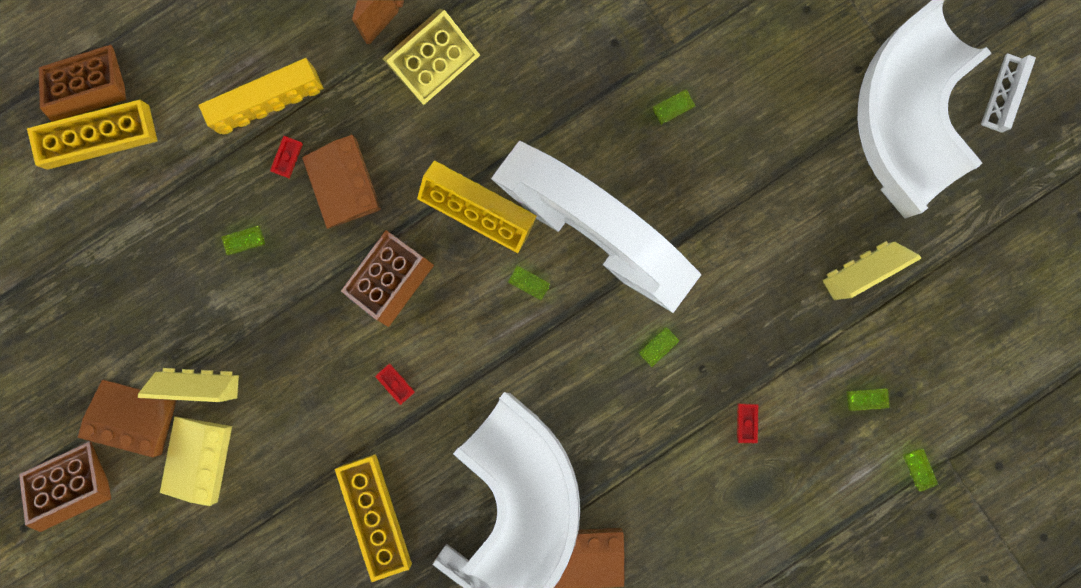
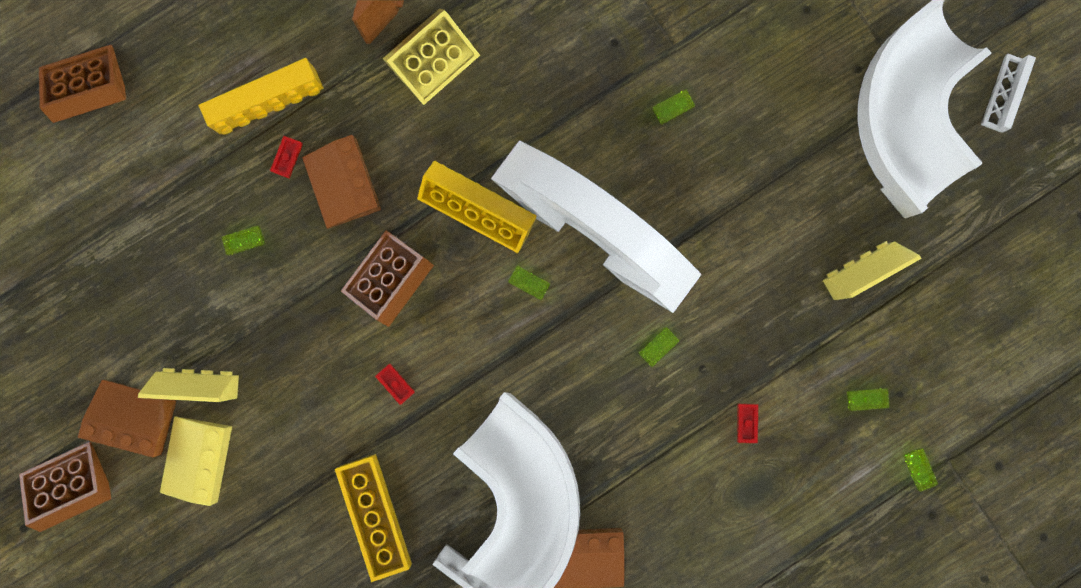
(92, 134): yellow brick -> none

